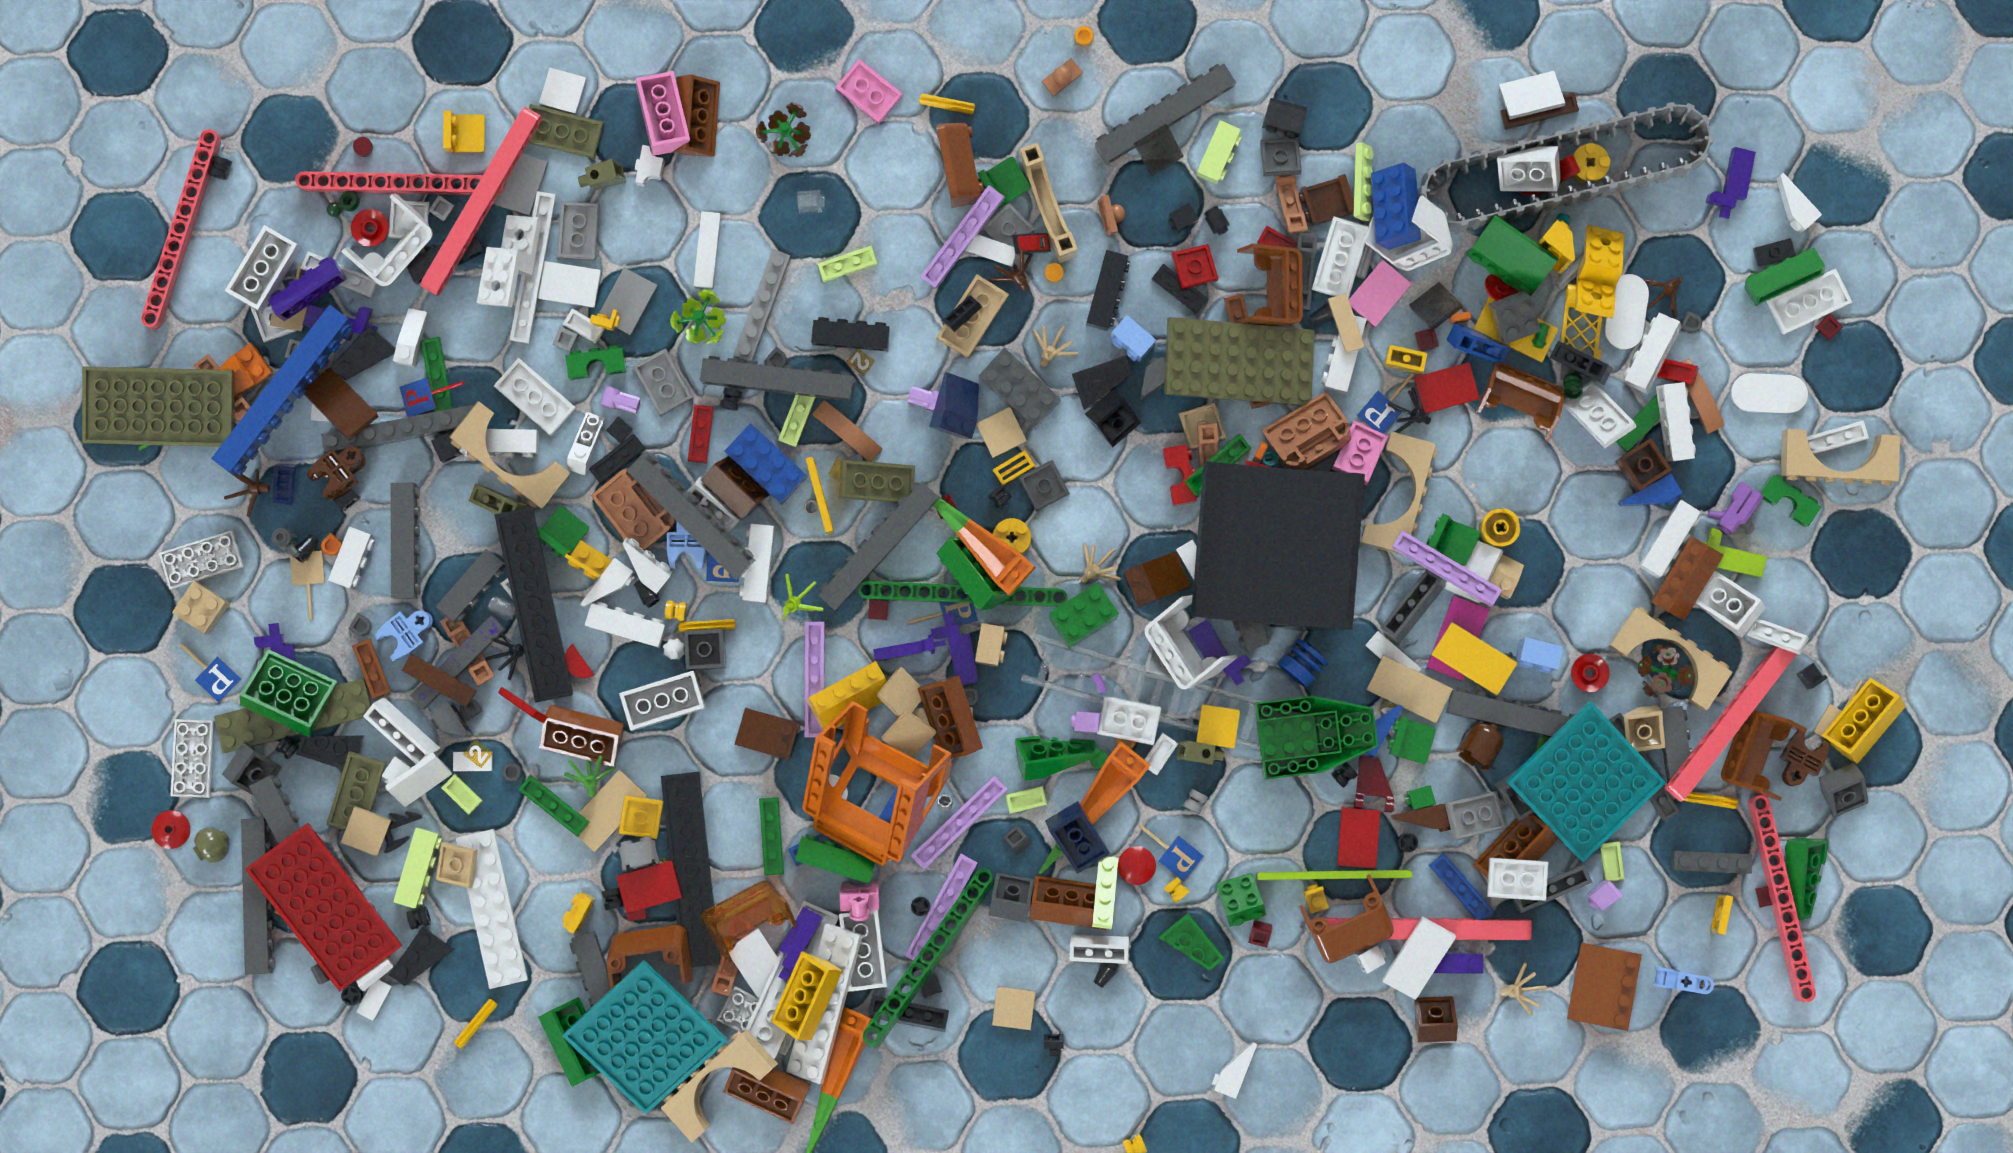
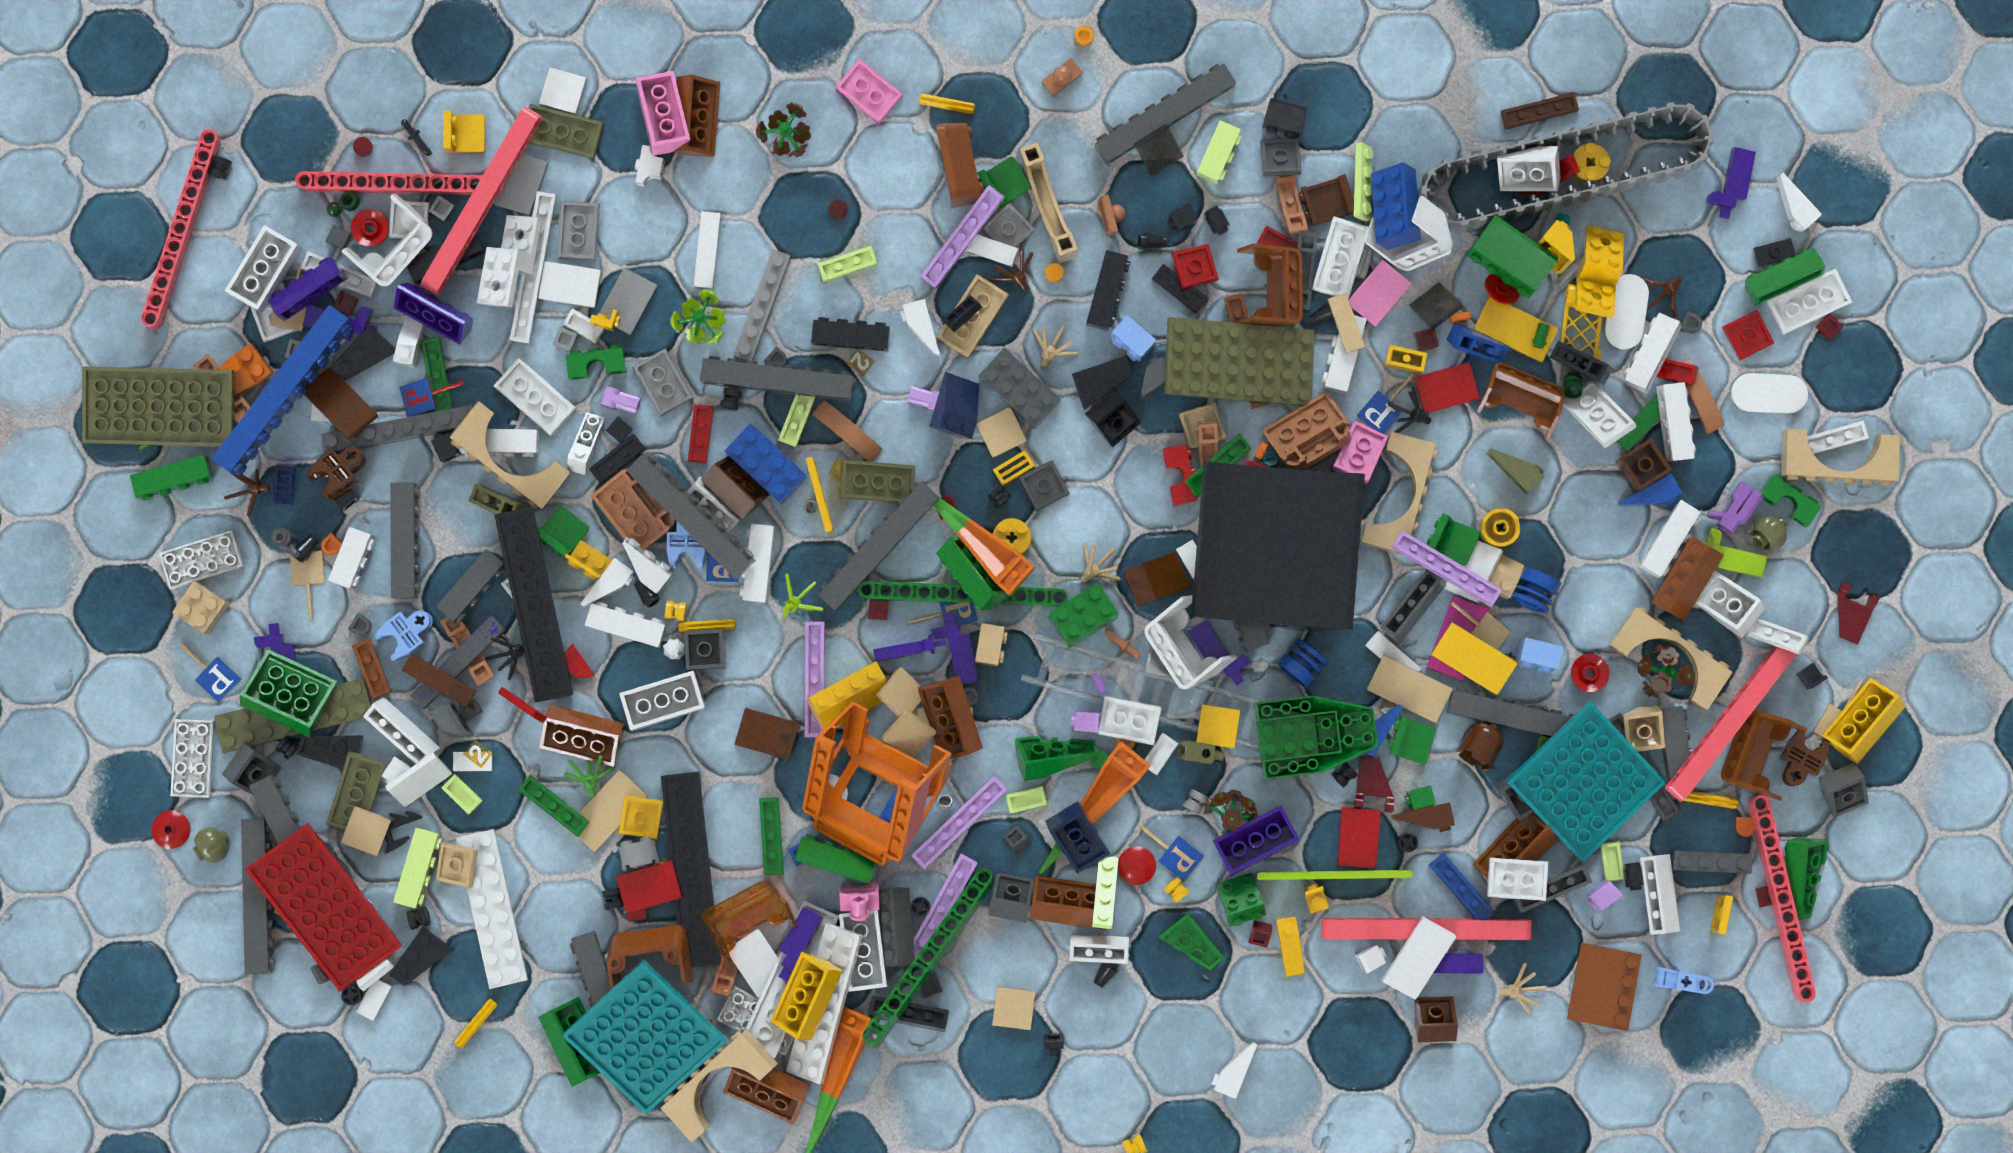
(171, 477): none -> green brick
(338, 237): none -> dark grey tile
(345, 303): none -> dark red tile
(416, 138): none -> black piece
(432, 312): none -> dark purple slope
(501, 608): clear brick -> none
(512, 772): dark grey tile -> none
(581, 907): yellow plate -> none
(603, 175): olive torso -> none
(810, 201): clear brick -> none
(838, 209): none -> clear red tile
(896, 926): none -> dark grey brick
(919, 322): none -> white slope
(1031, 243): slope -> none
(1121, 643): none -> nougat piece
(1151, 241): none -> black cone
(1231, 819): none -> reddish brown plant
(1256, 840): none -> dark purple slope
(1290, 945): none -> yellow slope
(1354, 933): dark orange windscreen -> none
(1475, 815): light grey tile -> none
(1487, 629): none -> tan piece
(1514, 317): dark grey brick -> none
(1521, 472): none -> olive slope
(1531, 95): white tile -> none
(1535, 591): none -> blue wheel
(1633, 876): none -> black brick
(1660, 894): none -> white brick
(1744, 826): none -> orange tile
(1748, 335): none -> red tile
(1769, 532): none -> olive plant
(1852, 615): none -> dark red flag

